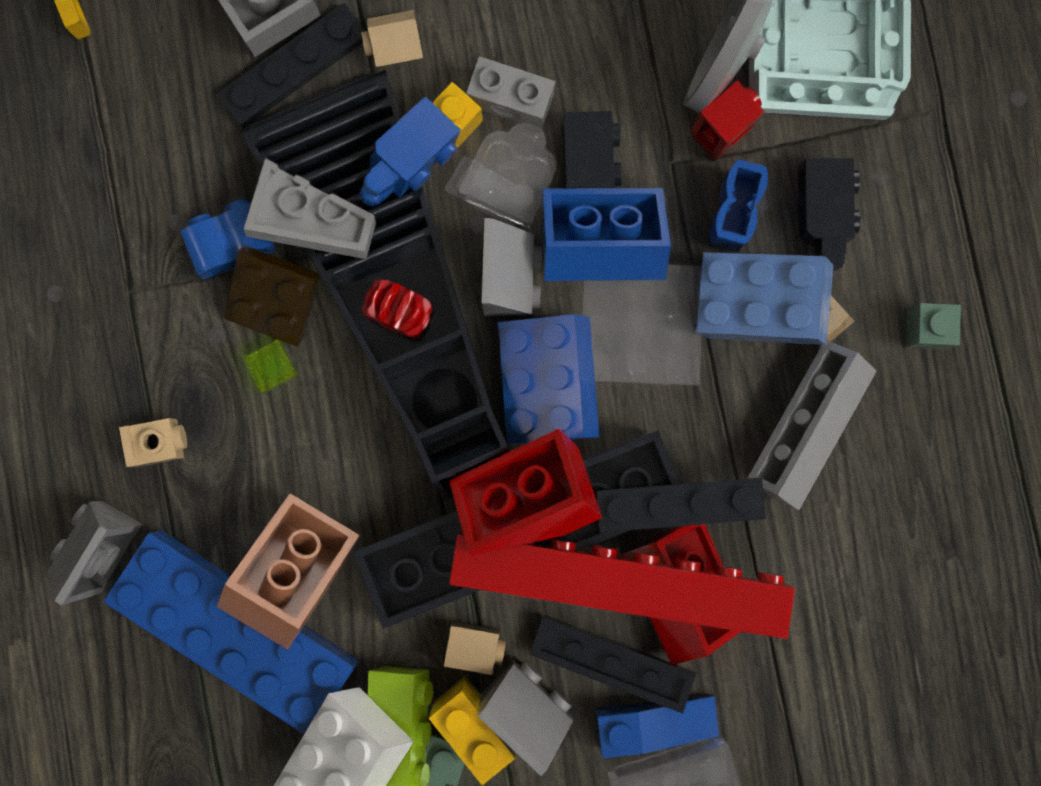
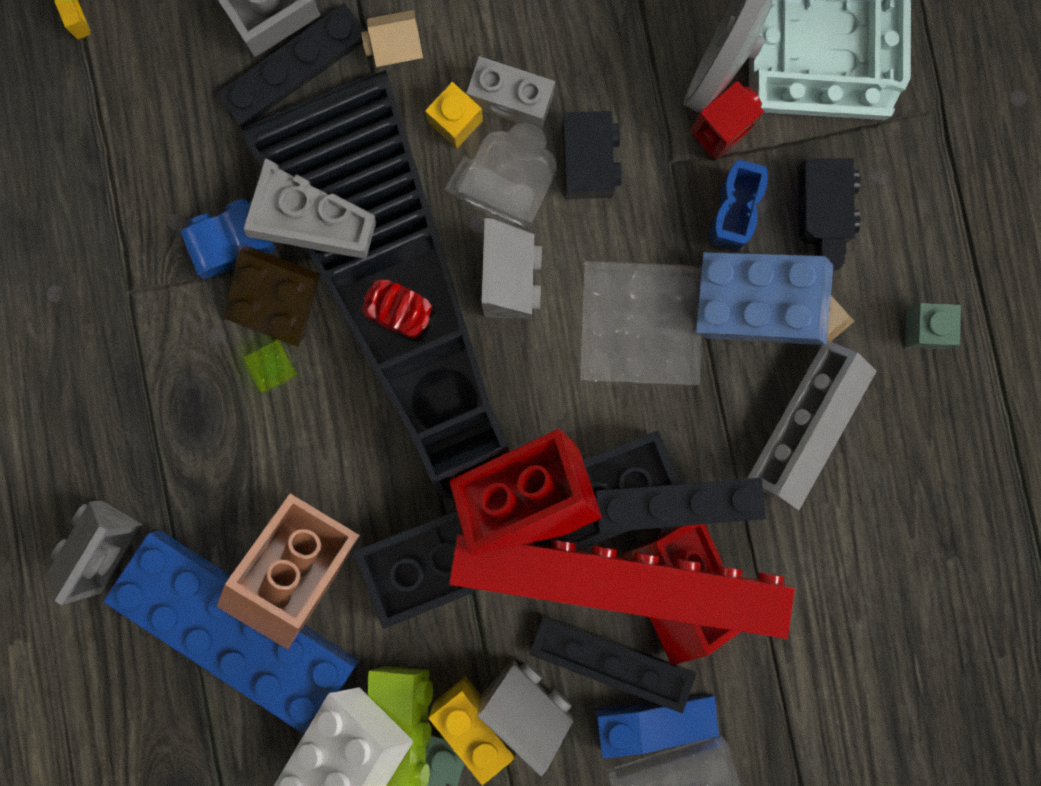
(137, 447): tan brick -> none
(408, 152): blue hinge -> none
(474, 648): tan brick -> none
(548, 378): blue brick -> none
(604, 234): blue brick -> none

